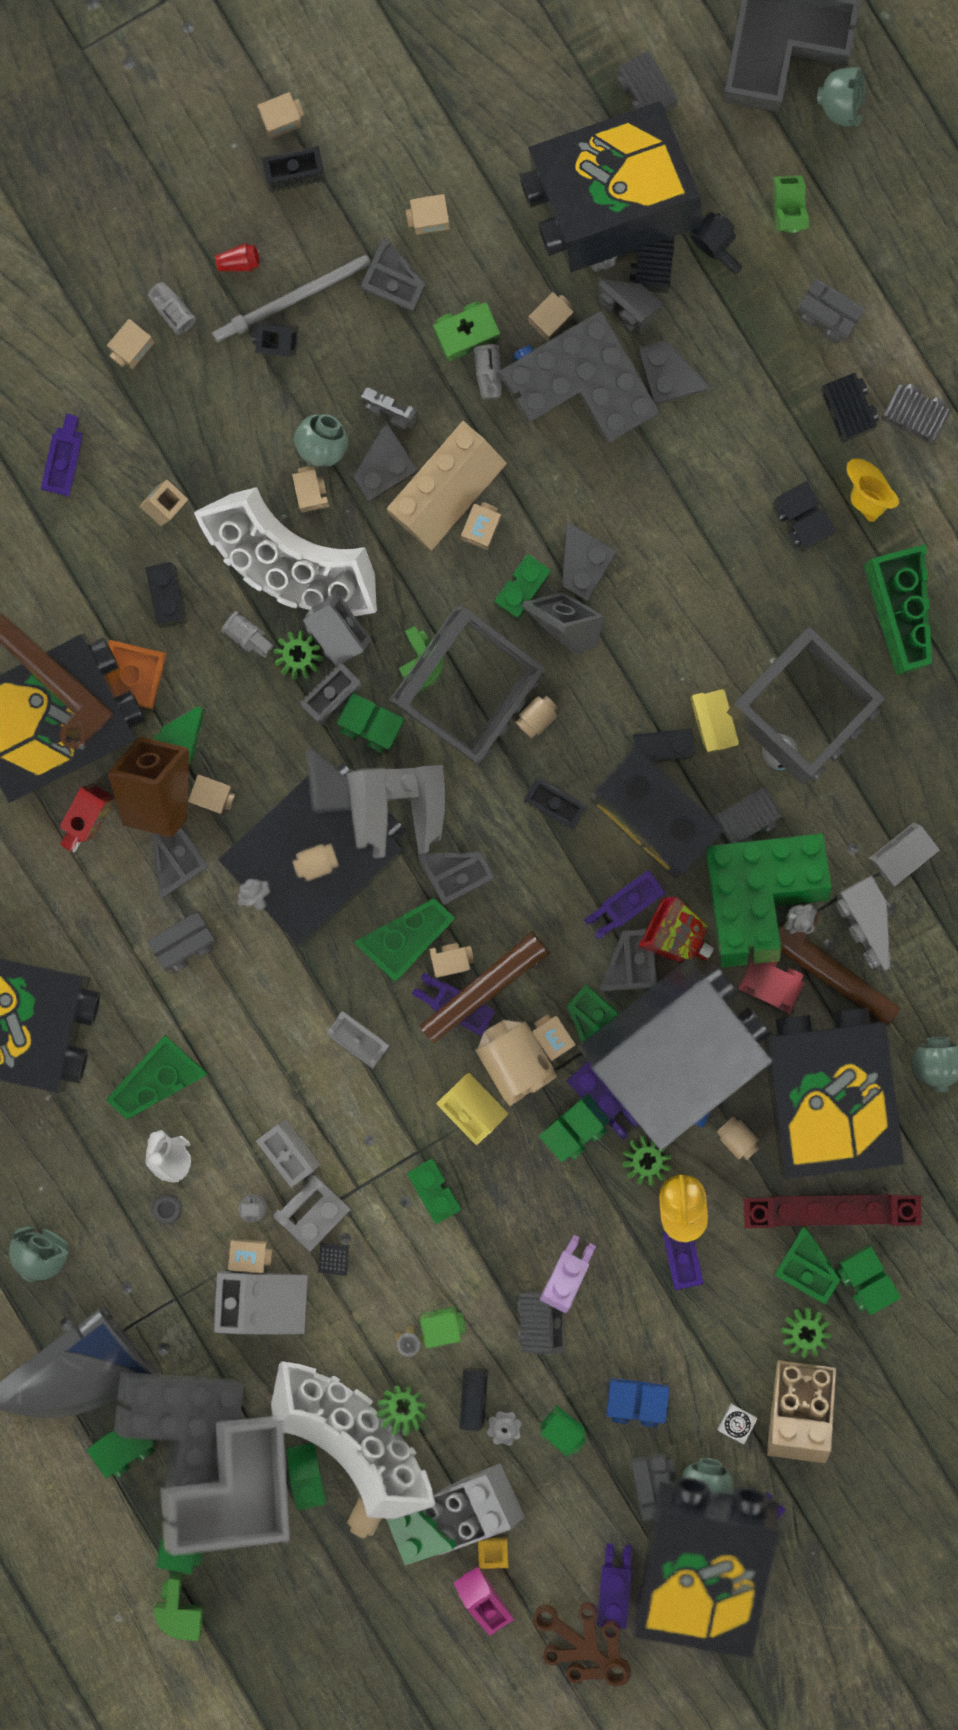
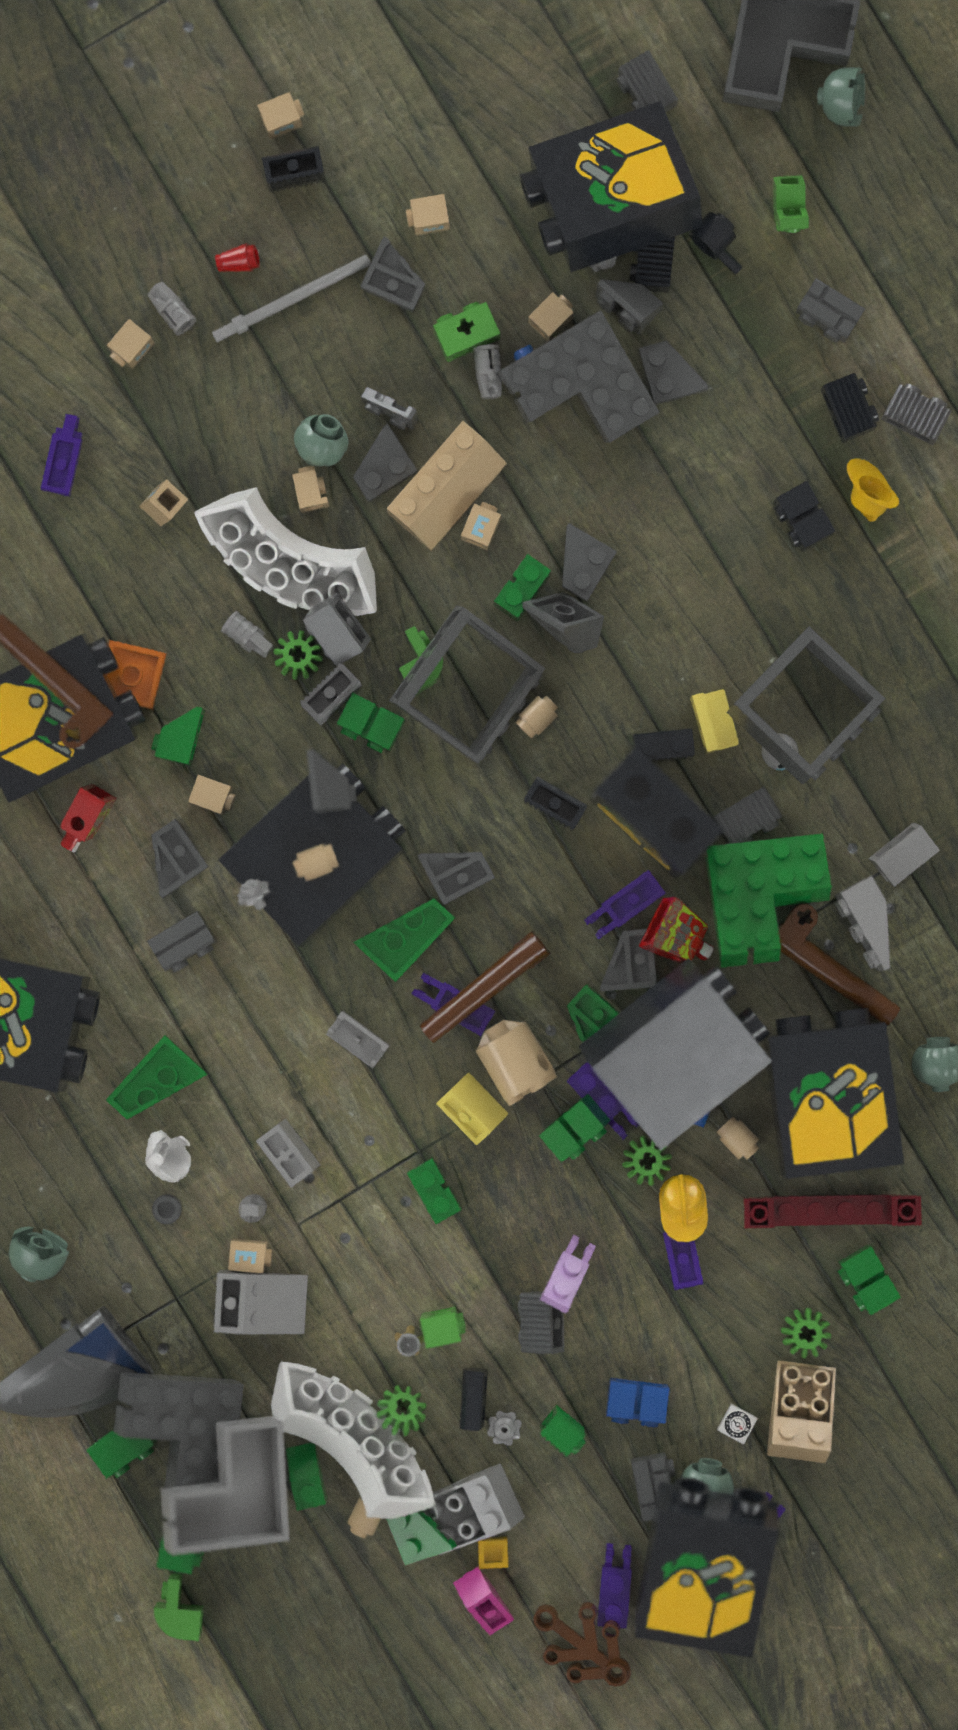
(152, 786): reddish brown slope -> none
(166, 594): black brick -> none
(264, 342): black brick -> none
(318, 1219): light grey plate -> none
(333, 1259): black slope -> none
(373, 787): light grey wedge -> none
(451, 959): tan brick -> none
(552, 1036): tan brick -> none
(773, 985): coral cylinder -> none
(801, 919): light grey plant -> none
(808, 1268): green wing -> none
(902, 606): green wedge -> none

